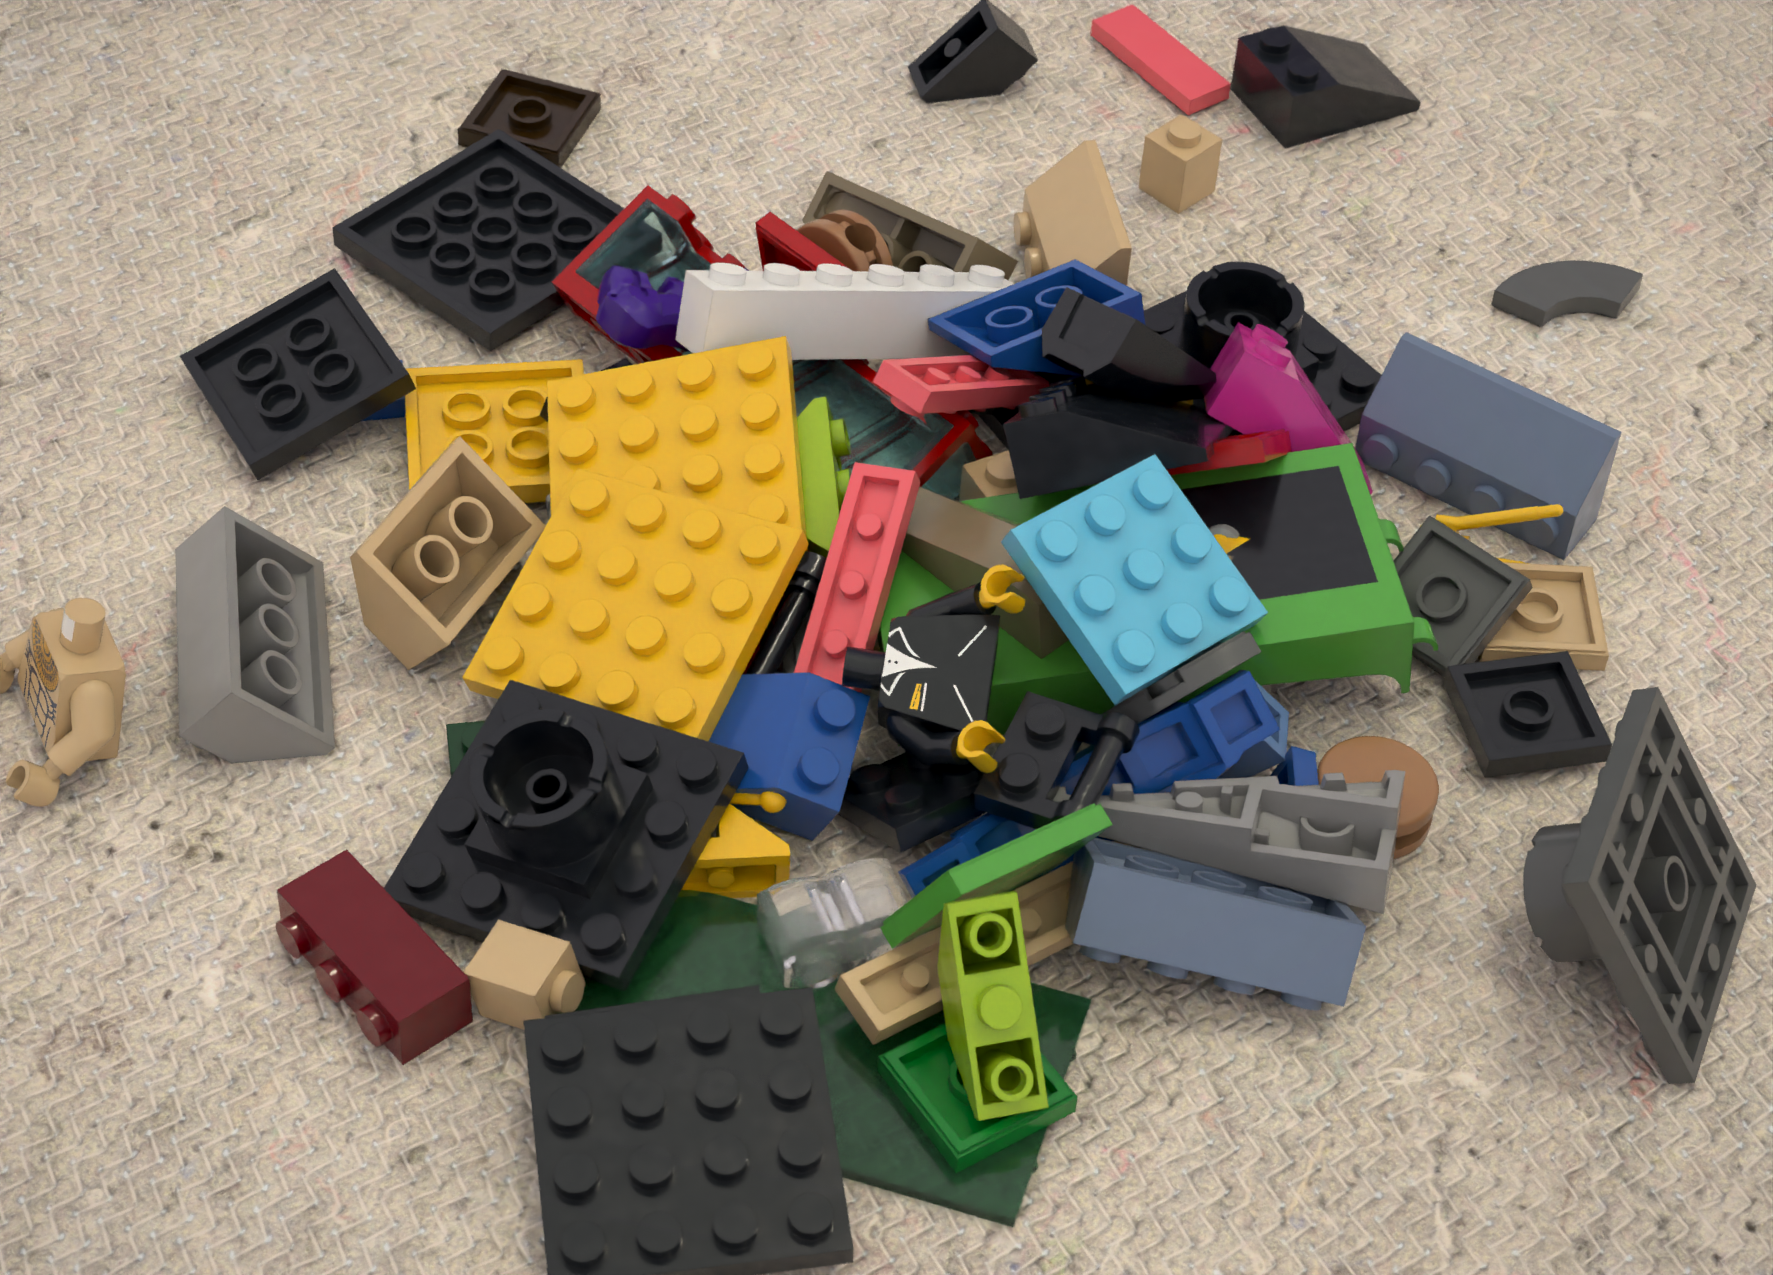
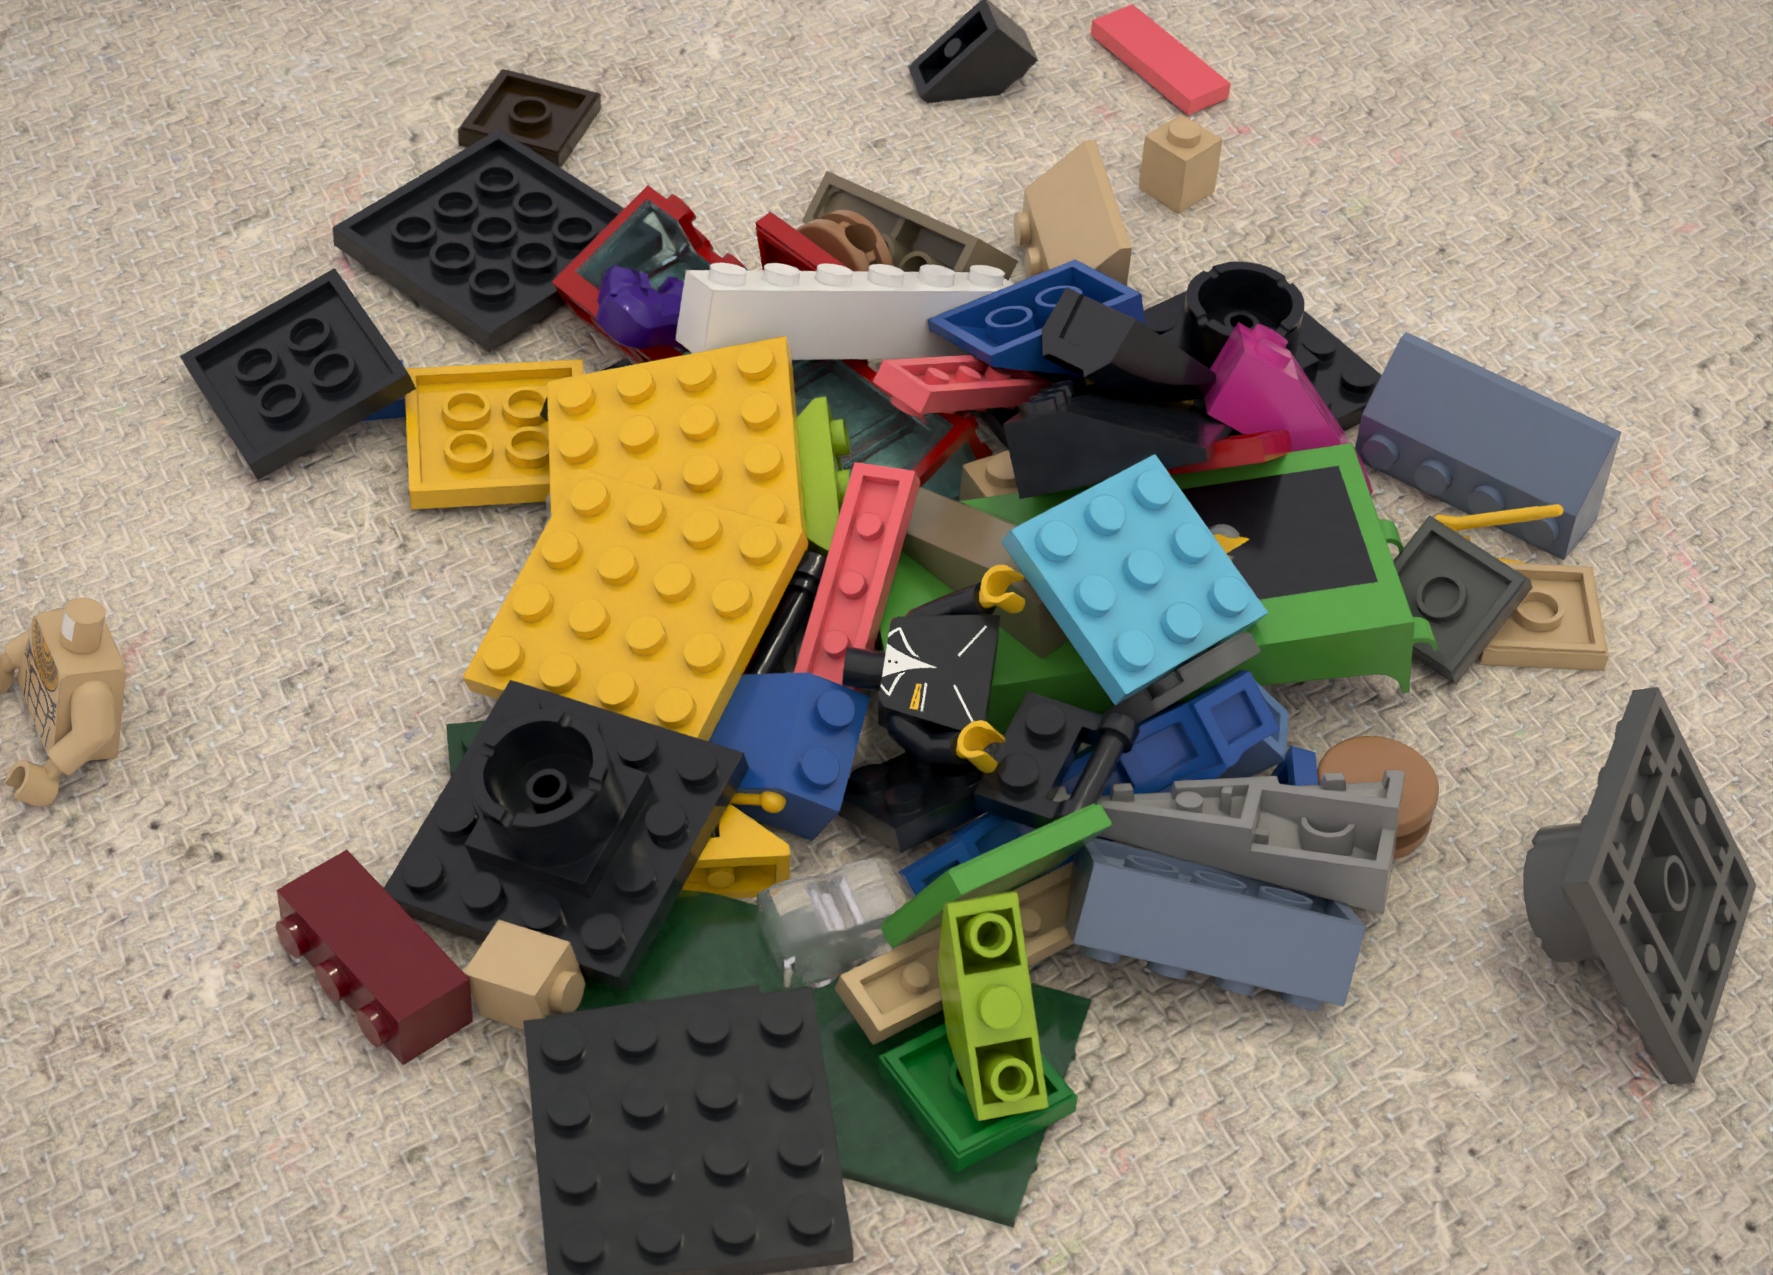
(251, 644): light grey slope -> none
(440, 554): tan slope -> none
(1314, 84): black slope -> none
(1526, 714): black plate -> none
(1567, 288): dark grey tile -> none

